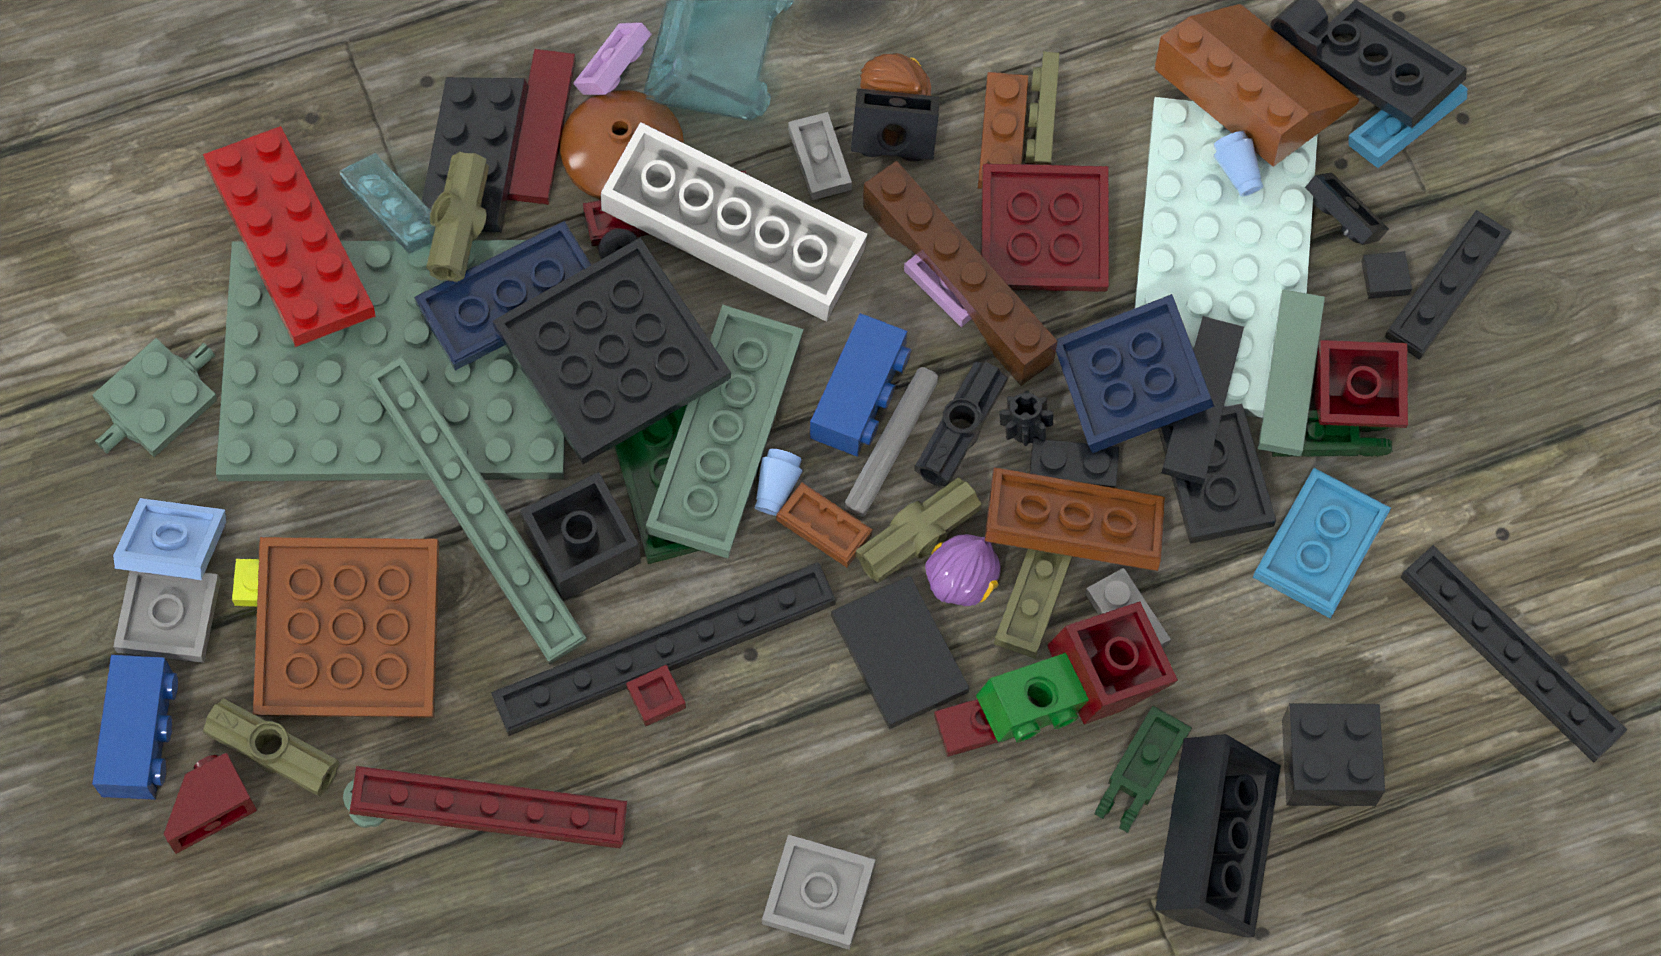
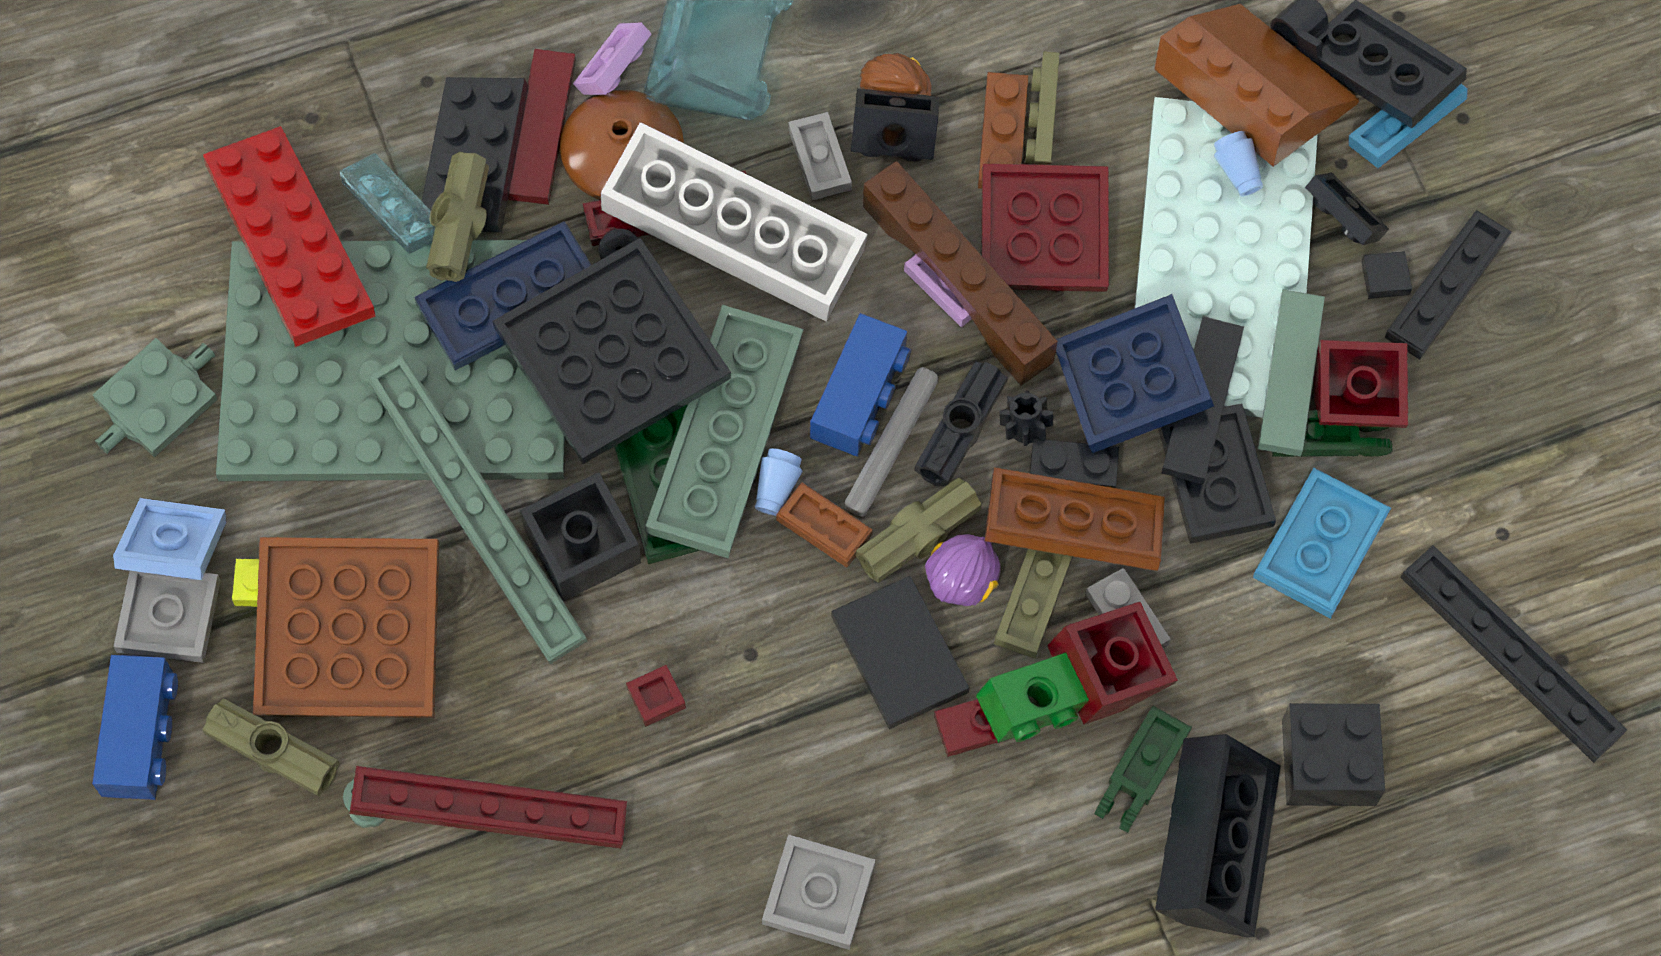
(207, 802): dark red slope -> none
(668, 644): black tile -> none

